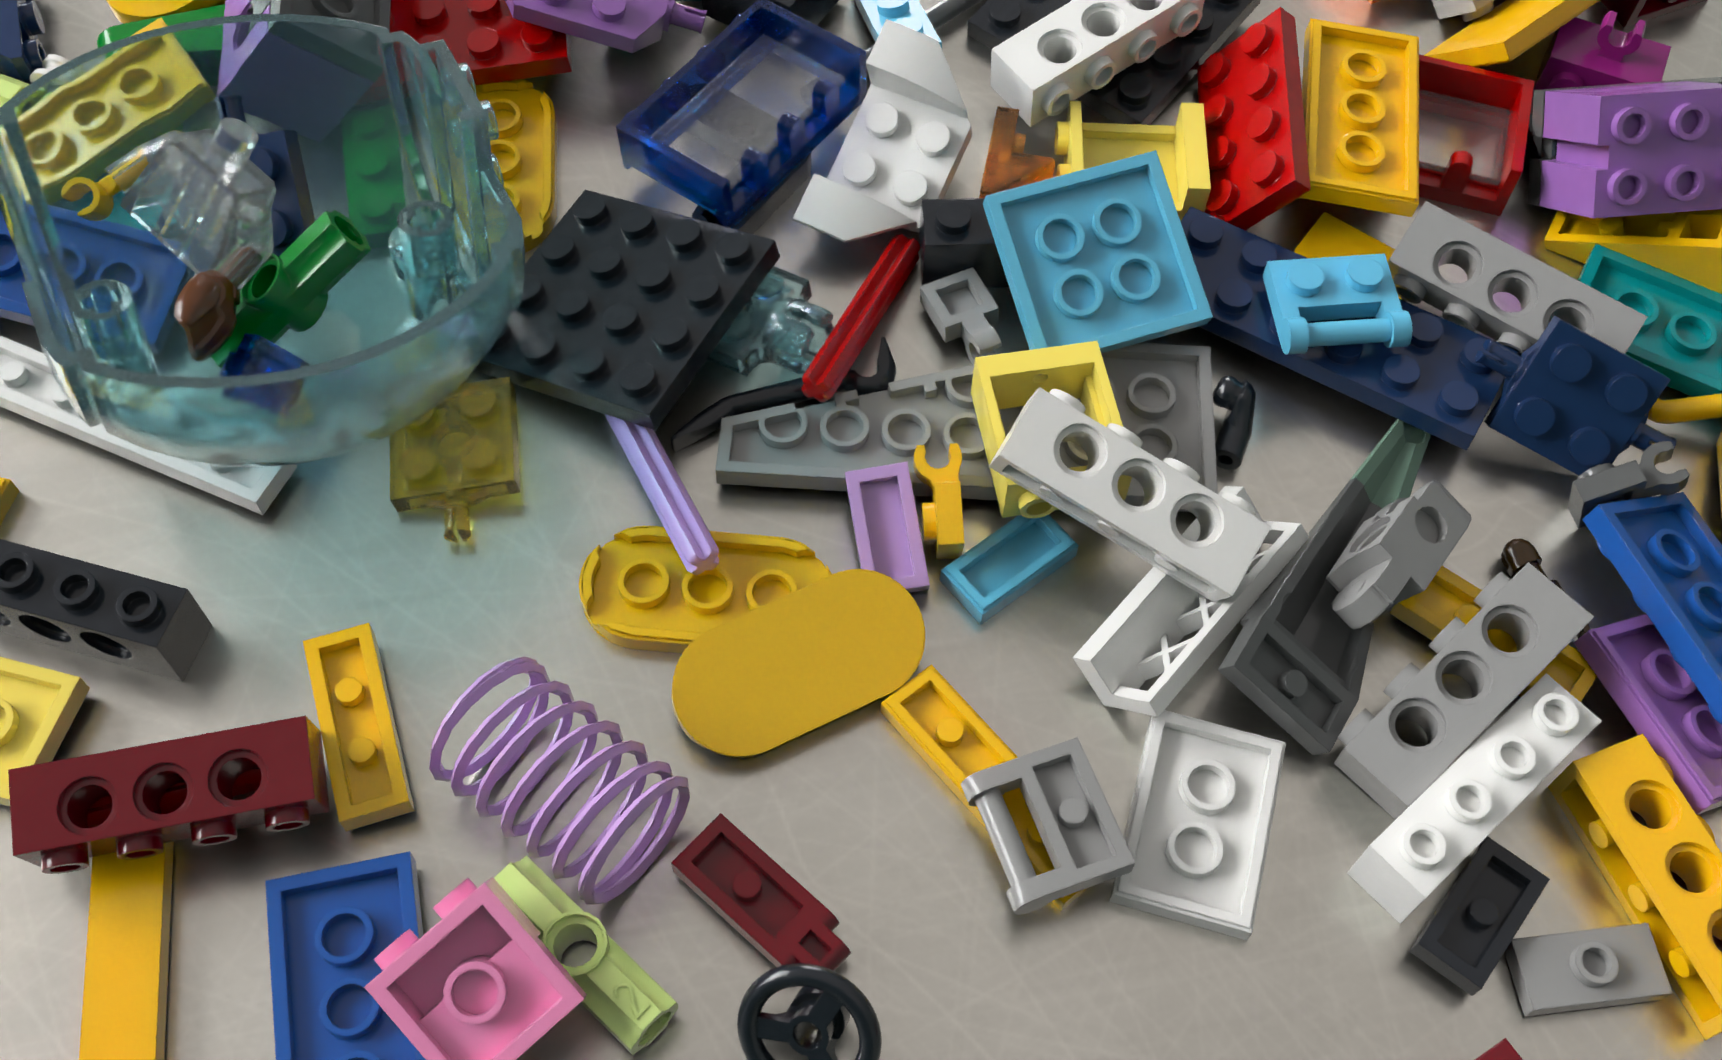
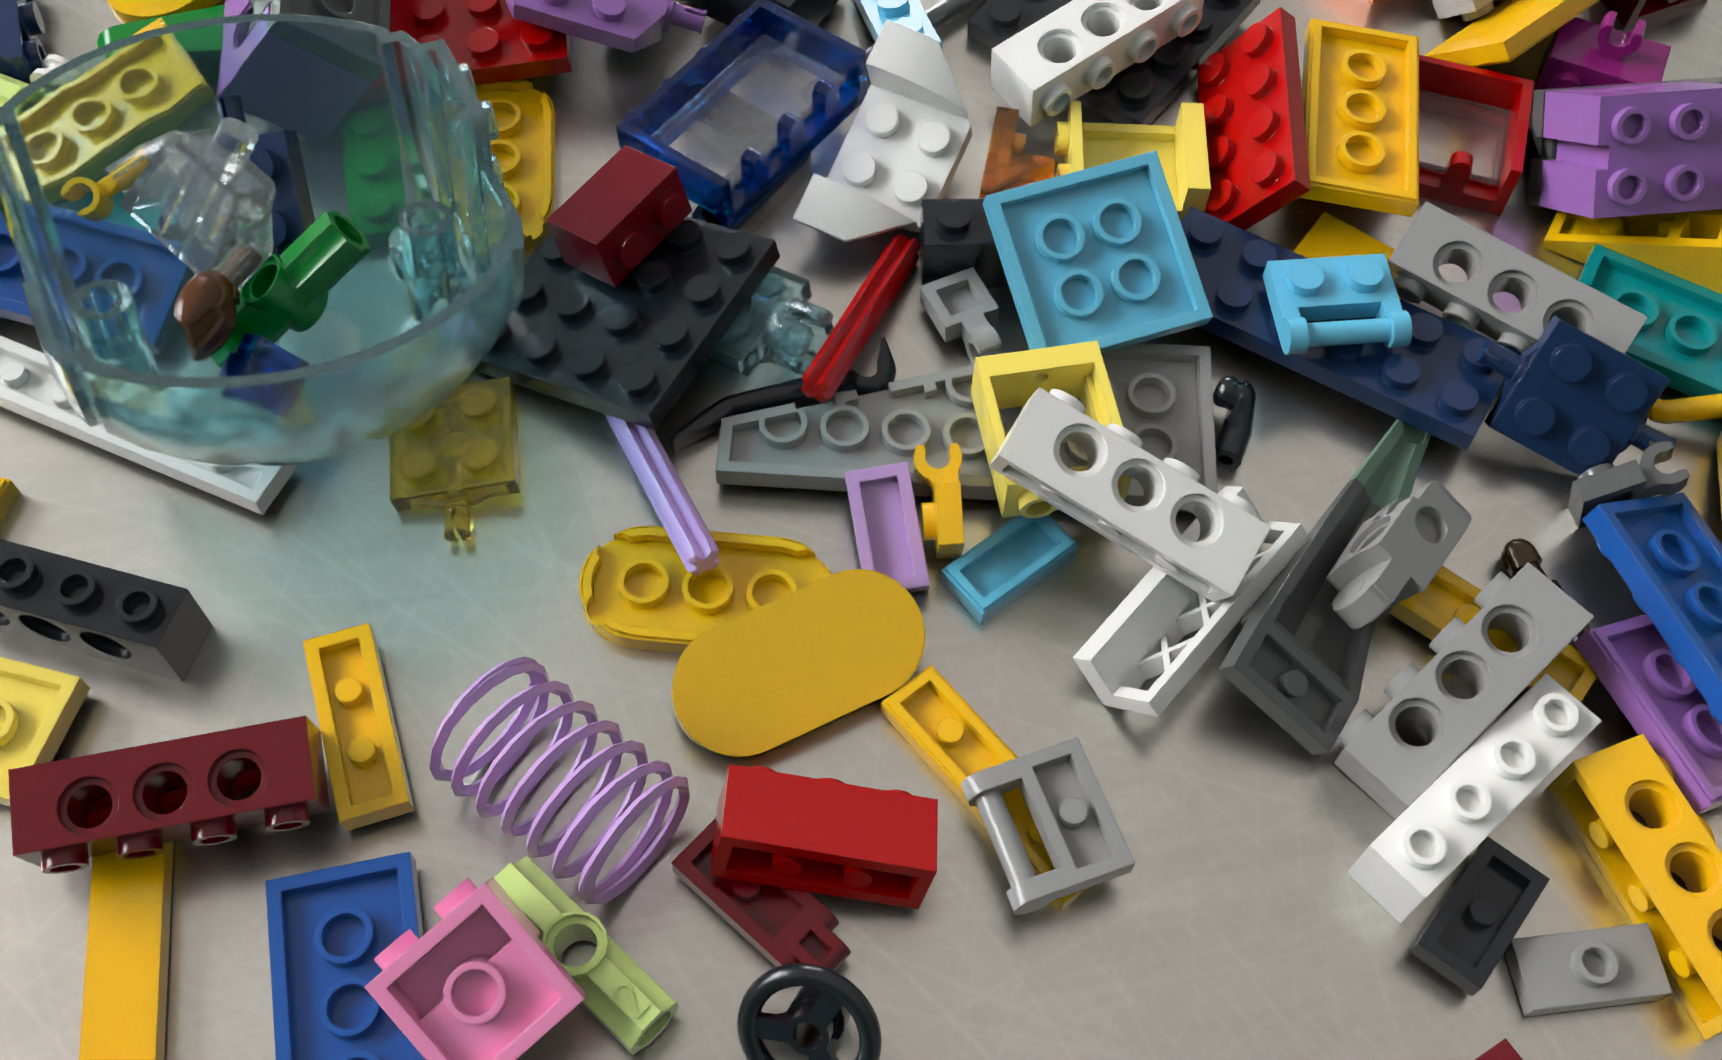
(619, 215): none -> dark red brick
(825, 837): none -> red brick
(1200, 823): white tile -> none

